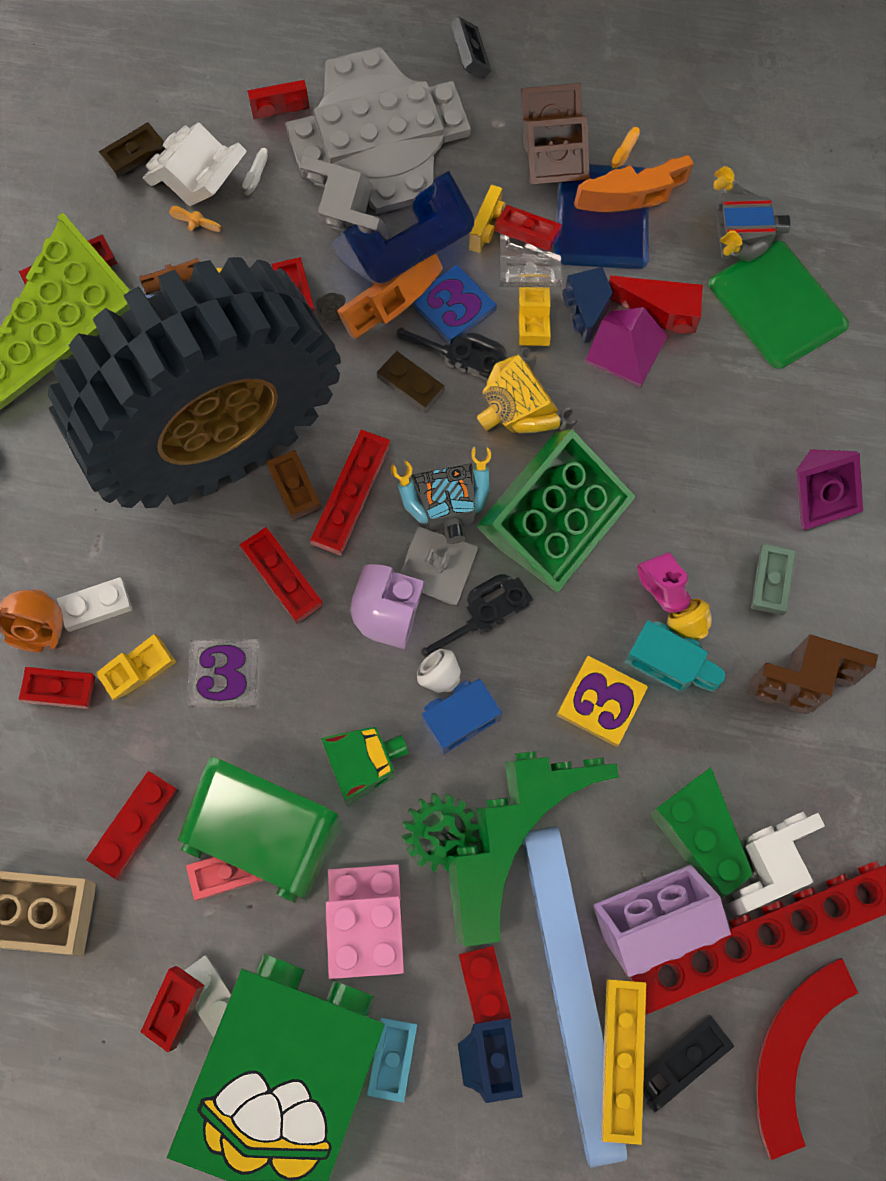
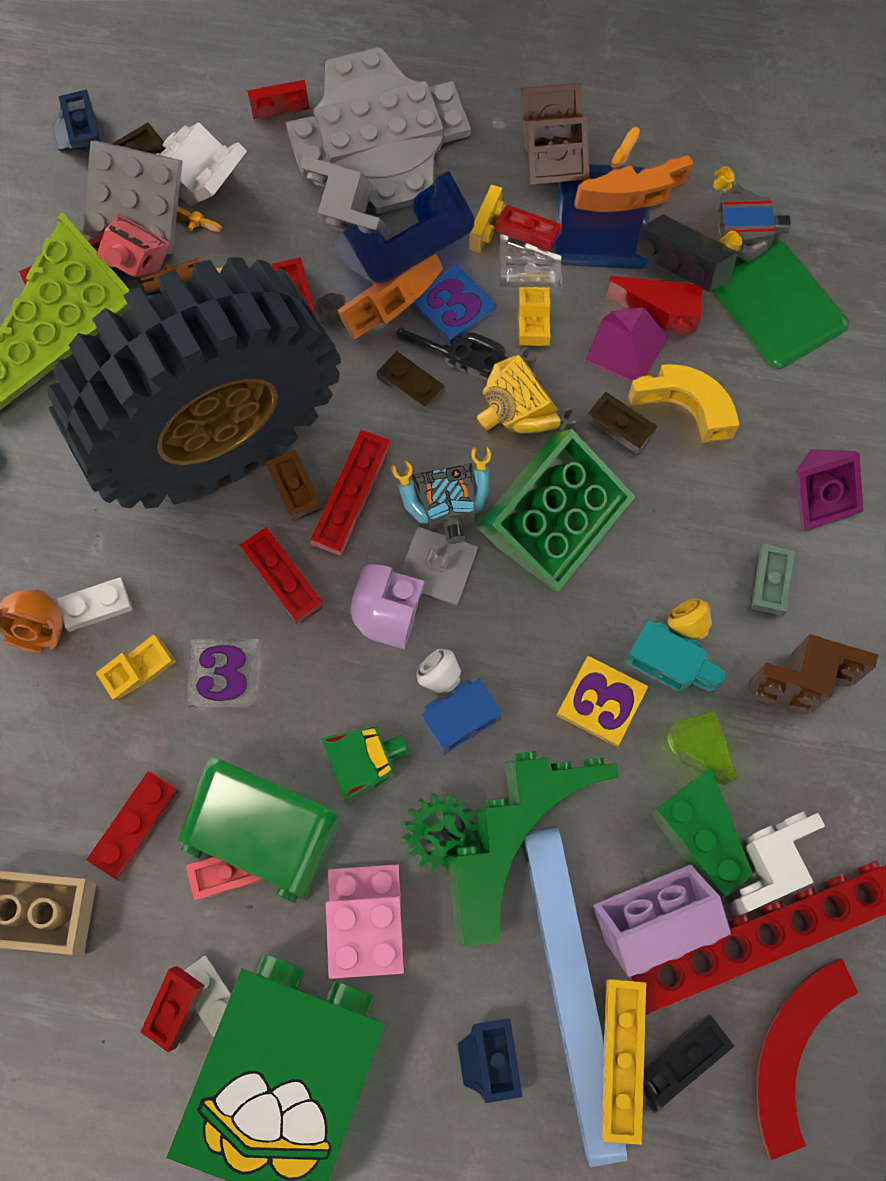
(57, 688): red plate -> none
(76, 121): none -> dark blue slope
(129, 247): none -> coral torso
(133, 185): none -> light grey plate
(253, 176): white piece -> none
(392, 1061): medium azure plate -> none
(470, 47): black plate -> none
(484, 985): red plate -> none
(488, 614): black piece -> none
(589, 299): dark blue slope -> none
(621, 422): none -> dark brown plate
(665, 582): dark pink piece -> none
(686, 252): none -> black brick
(695, 392): none -> yellow arch
(703, 746): none -> clear neon green slope

